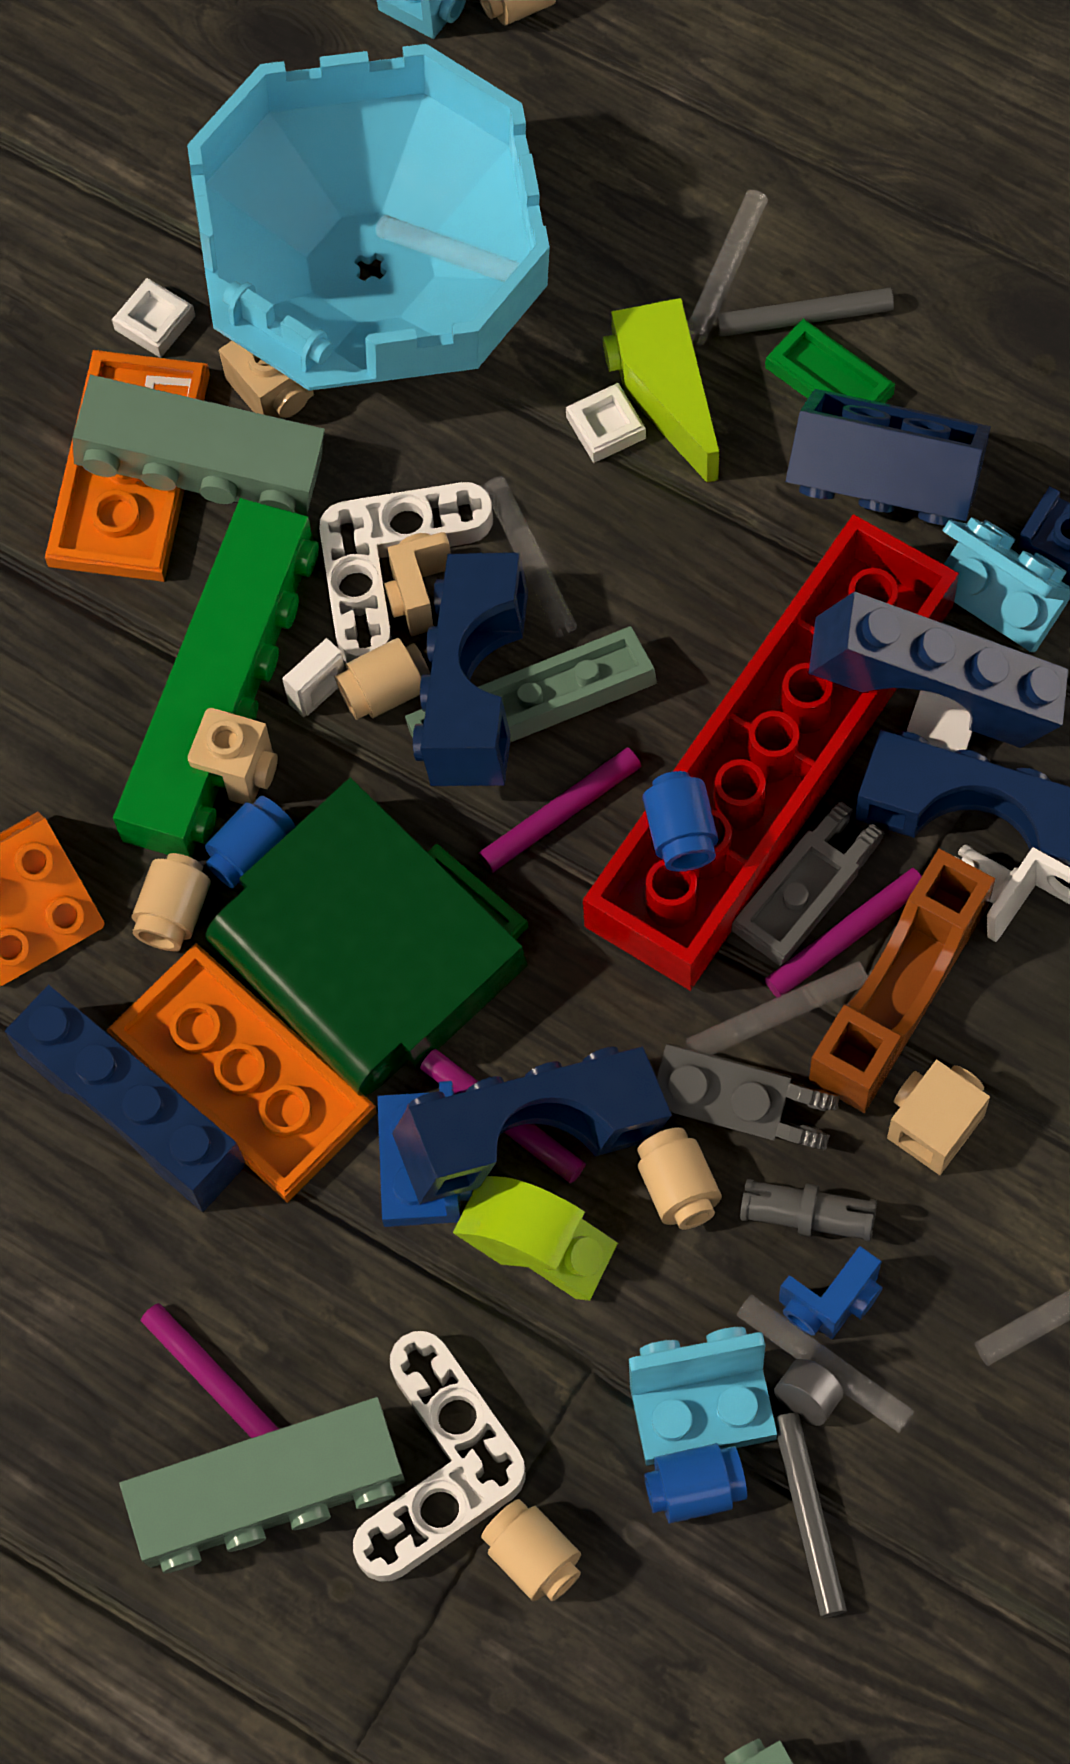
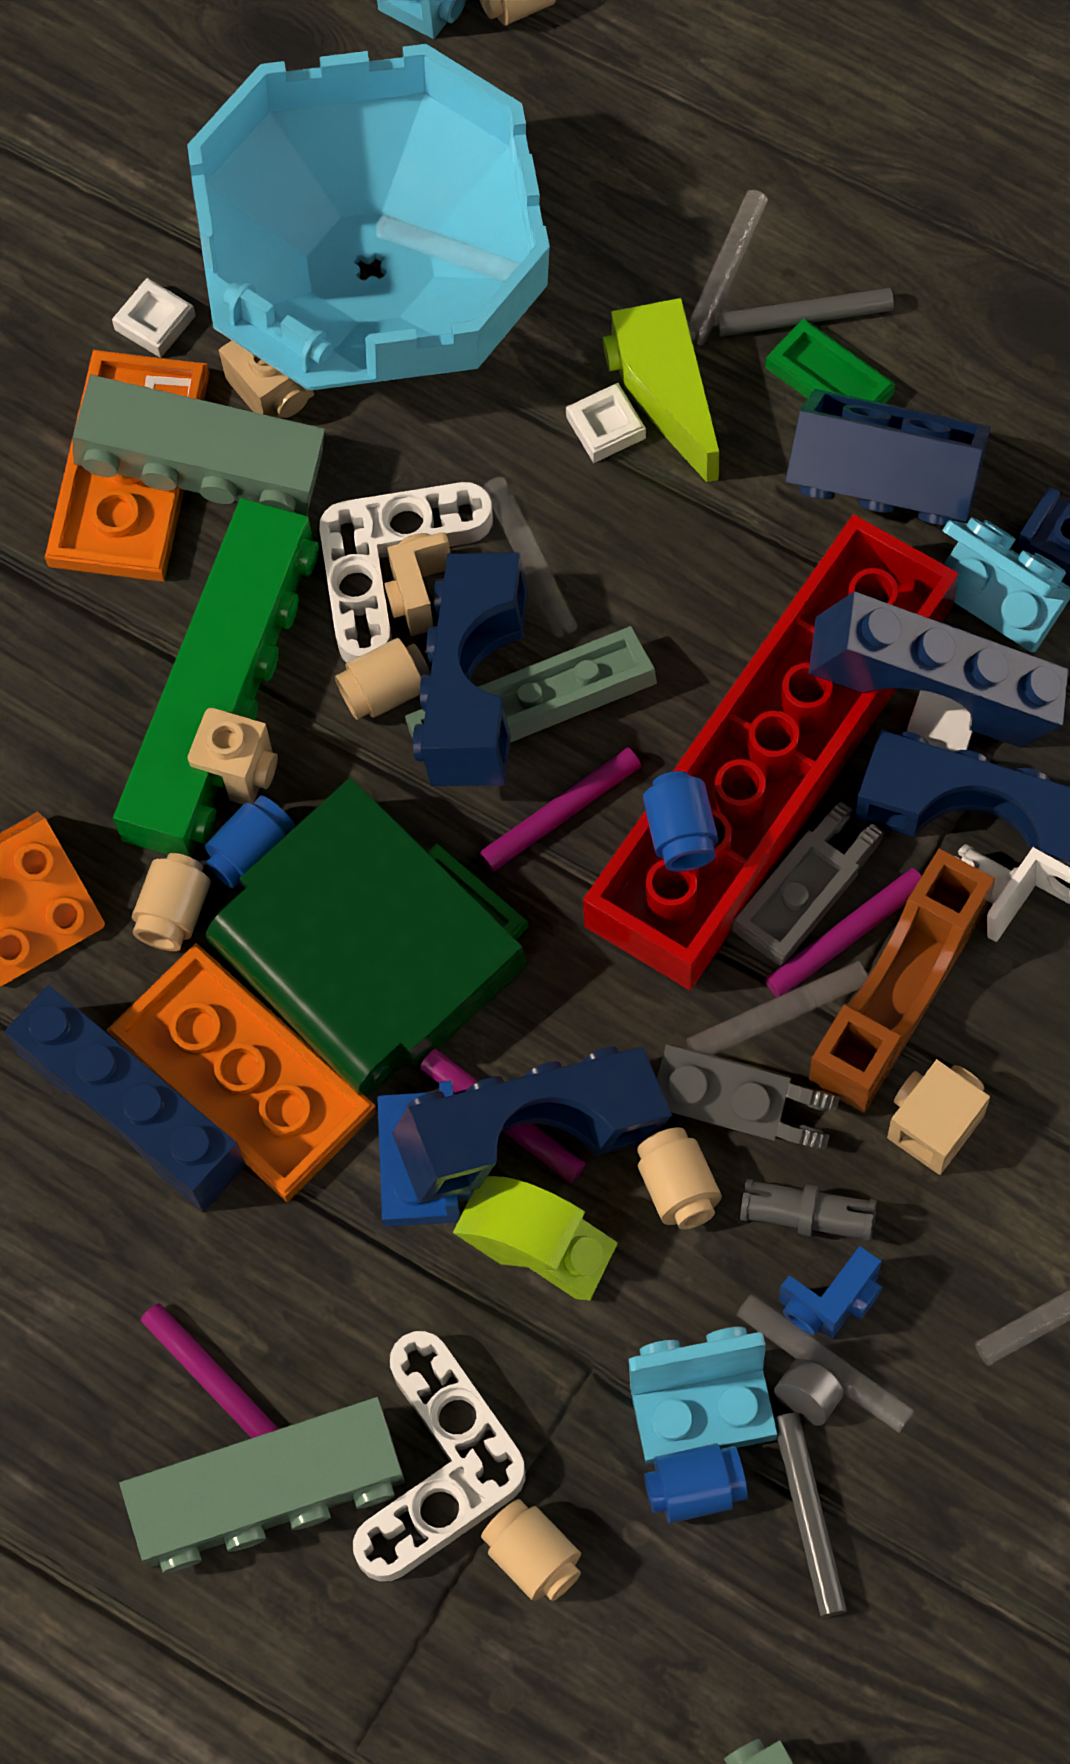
(314, 678): white tile -> none

